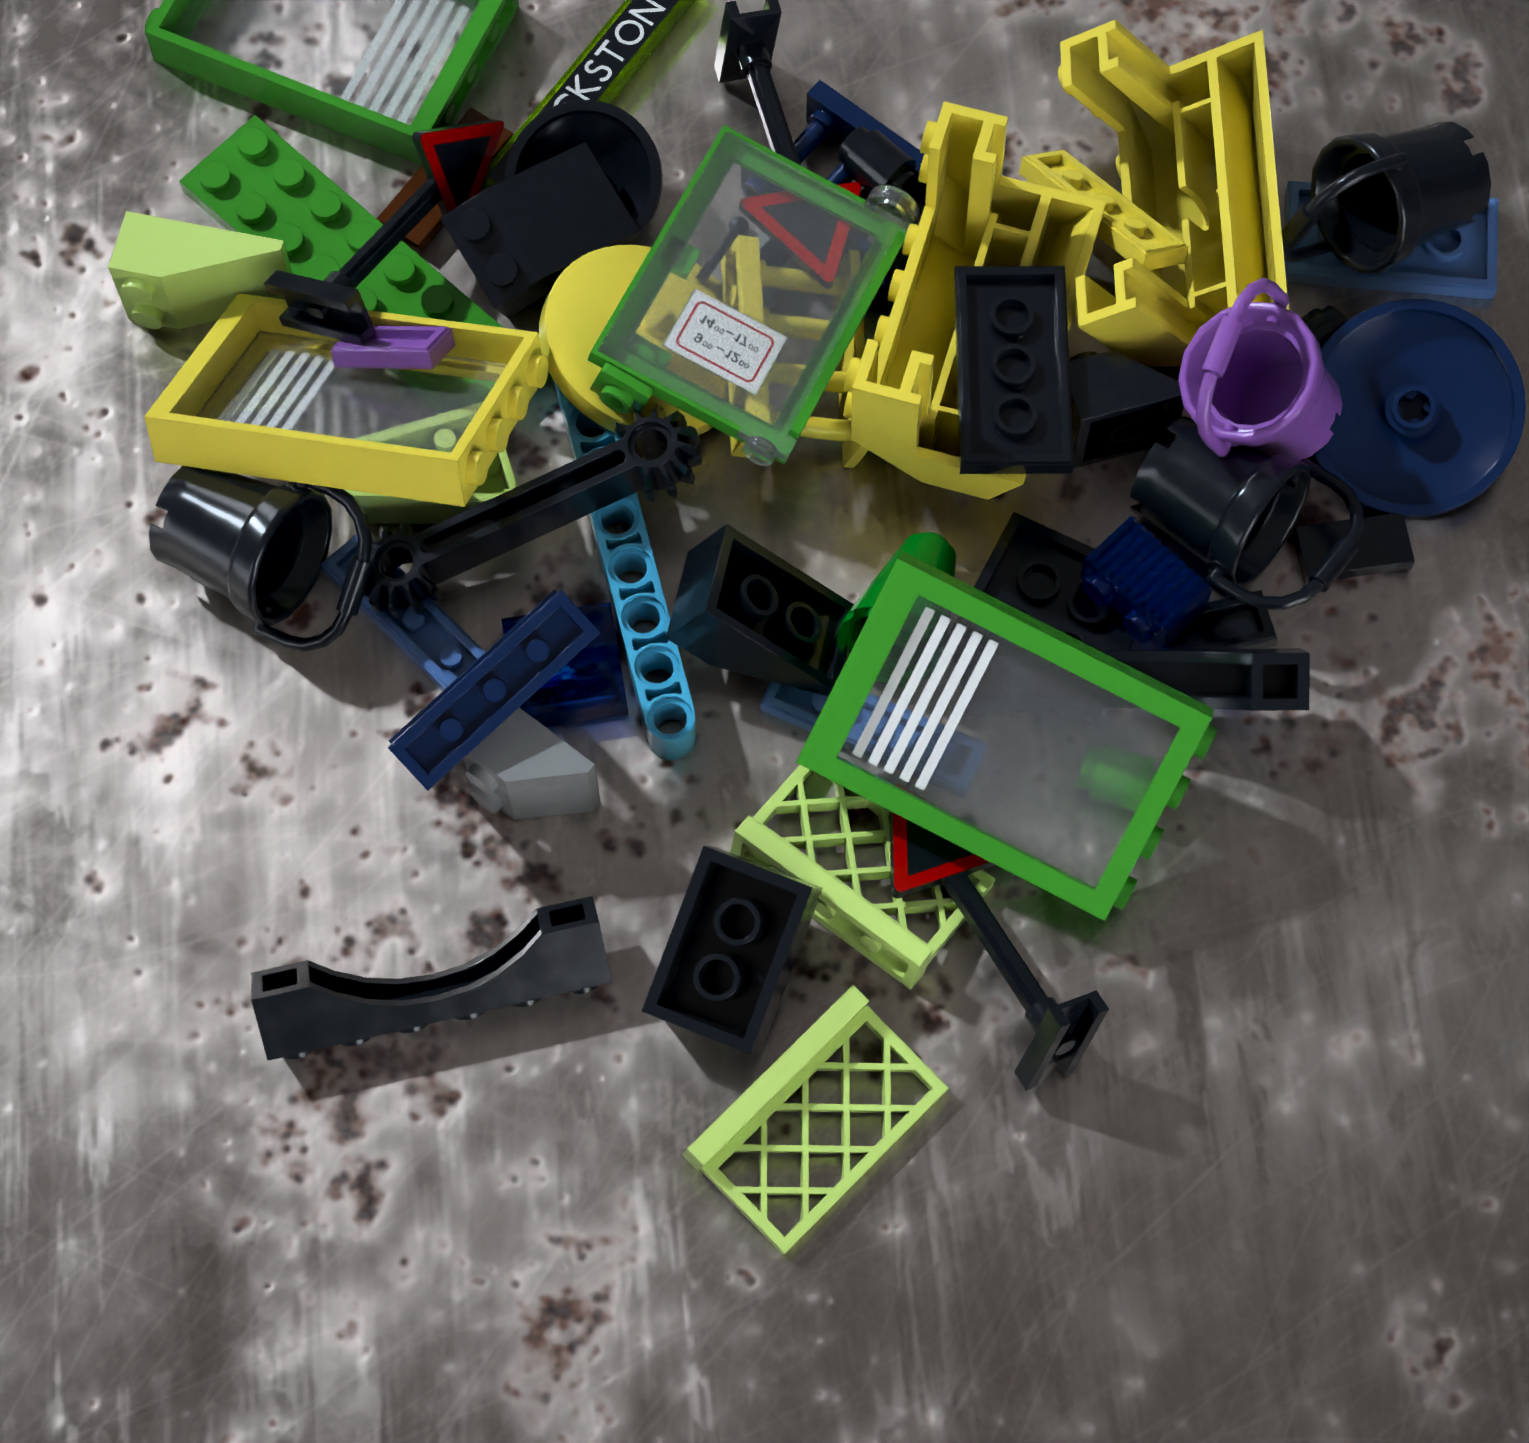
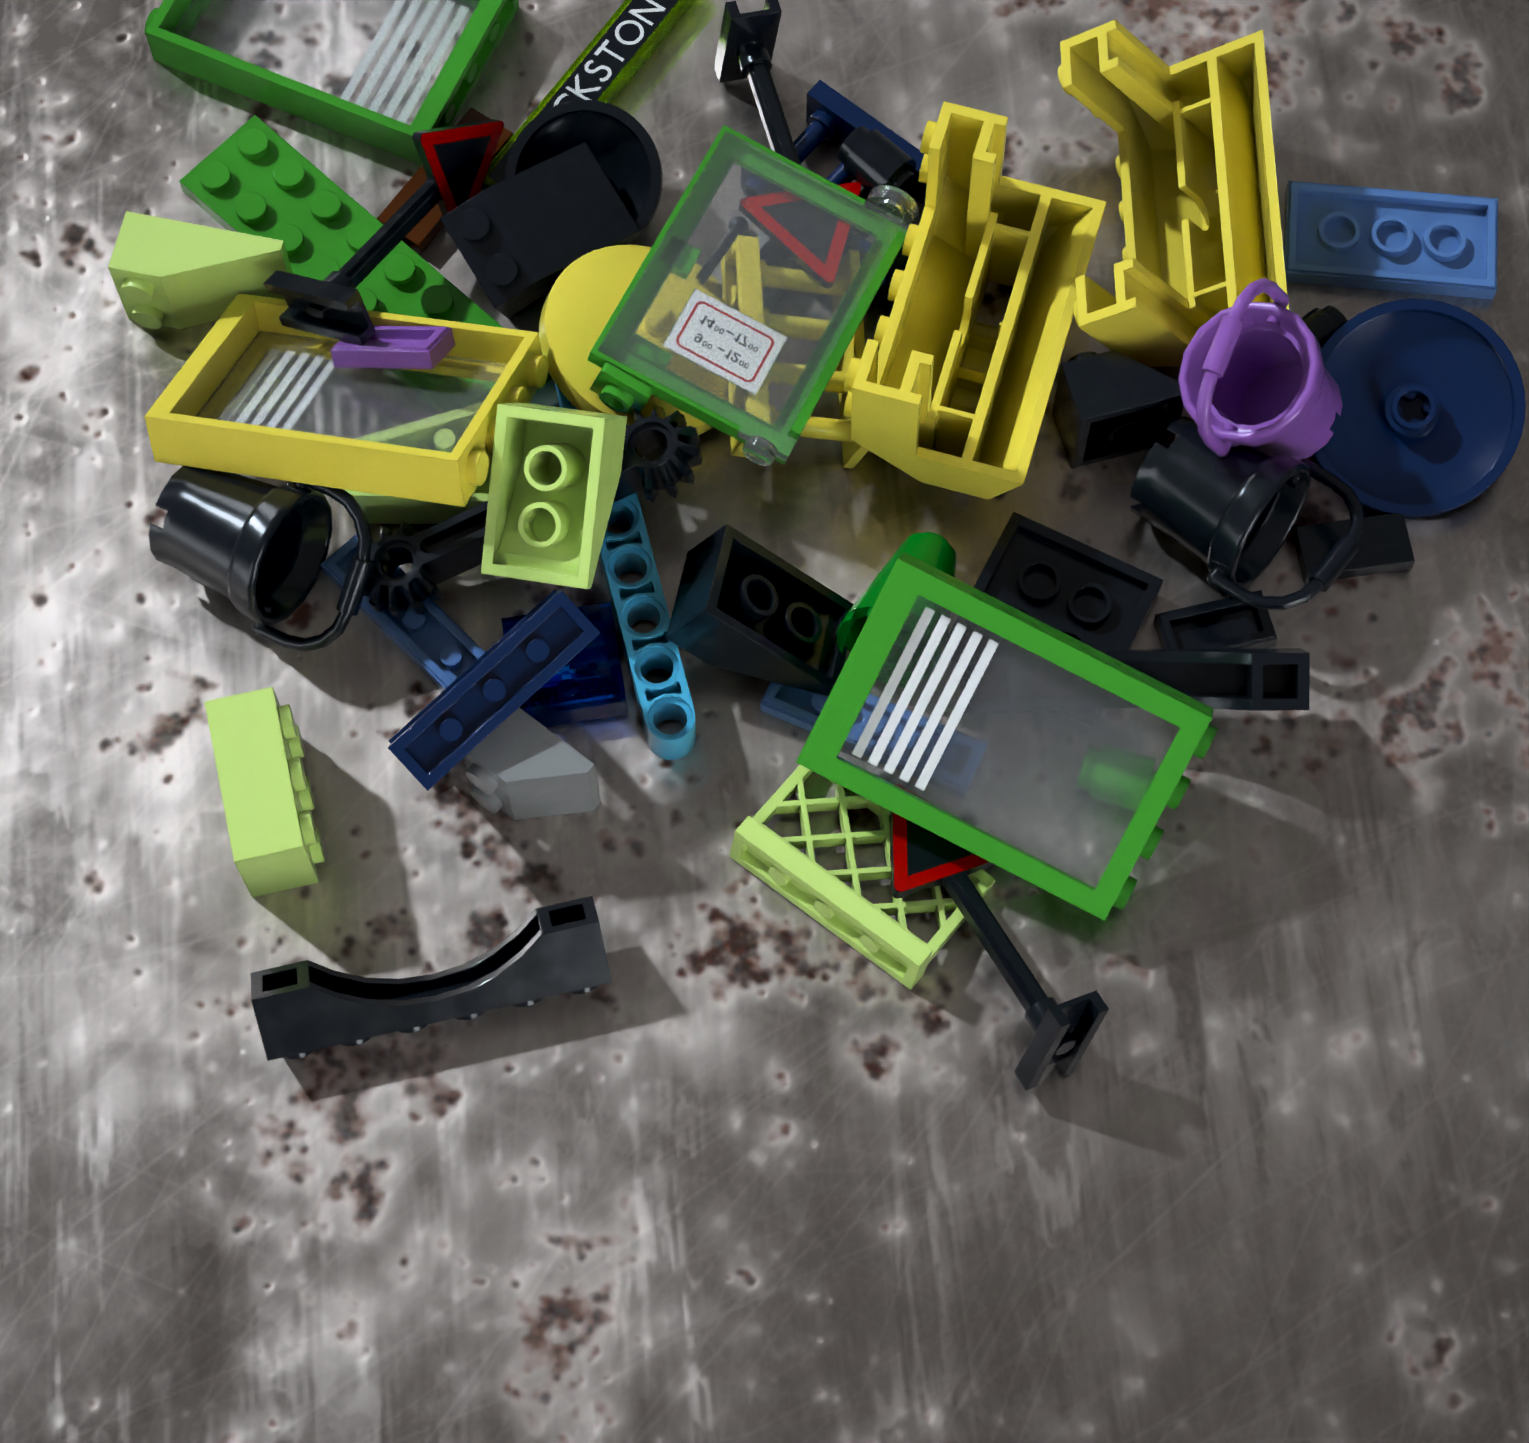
(265, 791): none -> yellowish green brick
(551, 492): none -> yellowish green slope
(732, 949): black brick -> none
(779, 1083): yellowish green fence -> none
(1013, 370): black tile -> none
(1123, 223): light yellow tile -> none
(1144, 584): clear blue brick -> none
(1389, 195): black piece -> none

